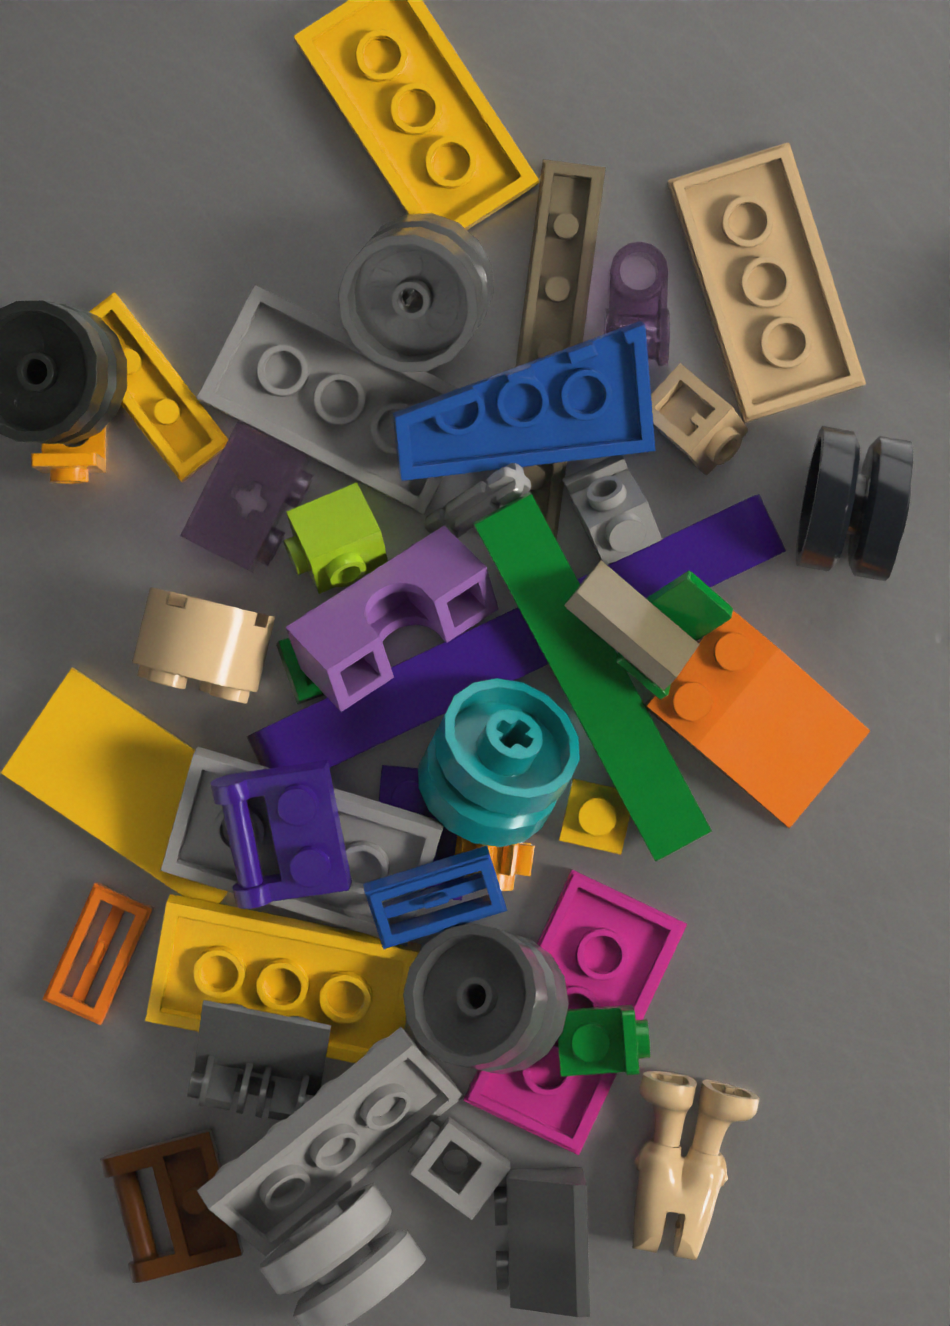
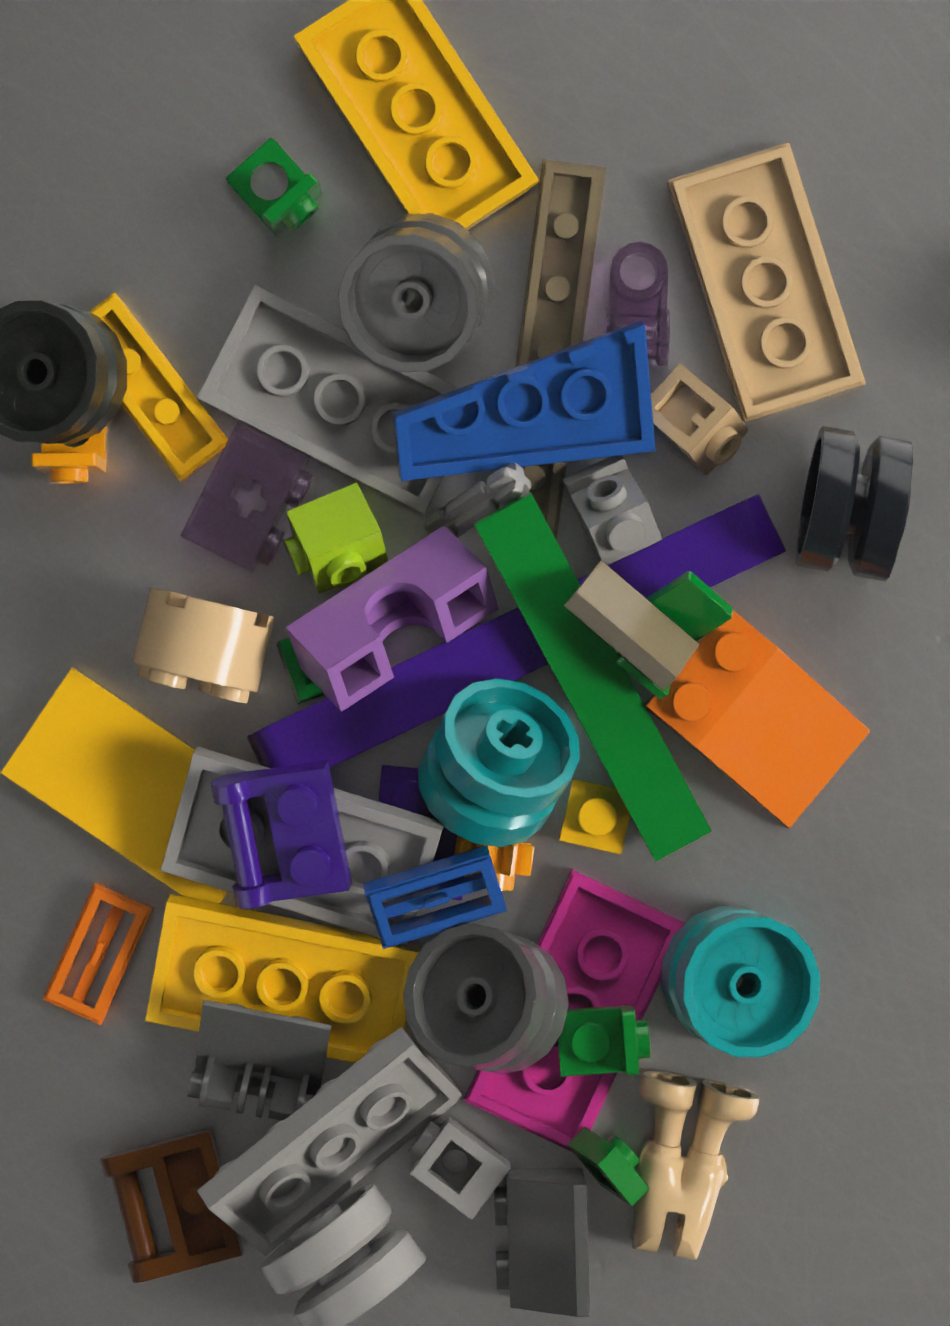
(289, 209): none -> green bracket
(610, 1164): none -> green plate
(776, 990): none -> teal wheel

